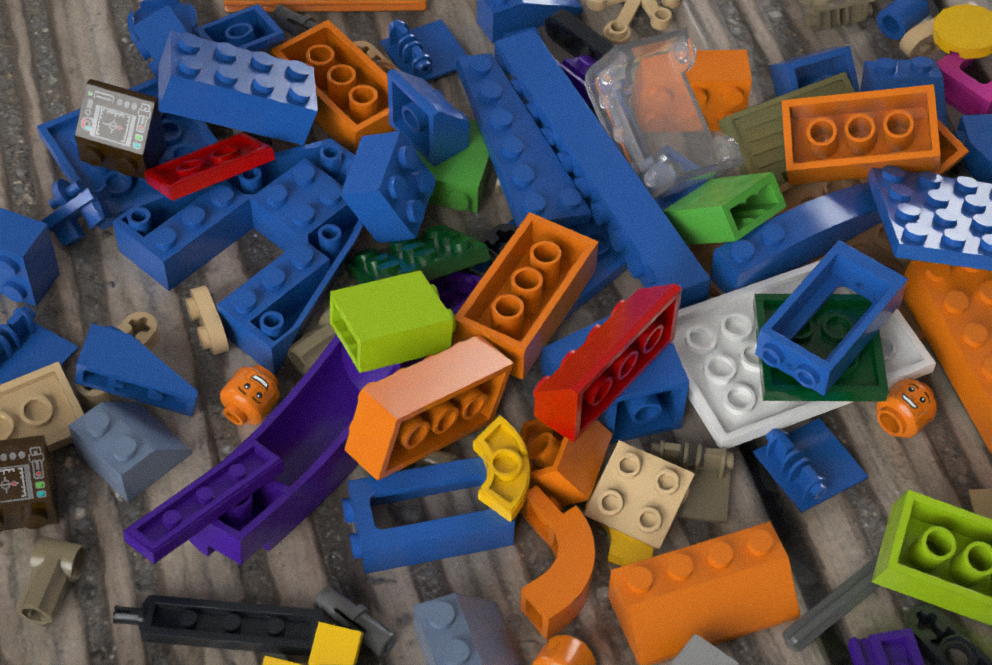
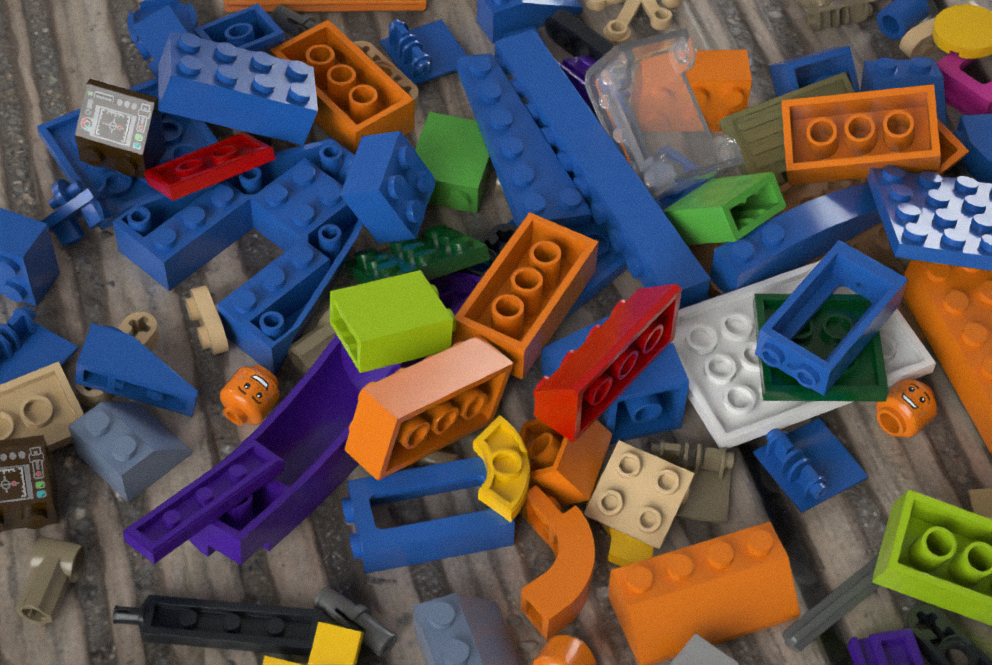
(426, 118): blue slope -> none

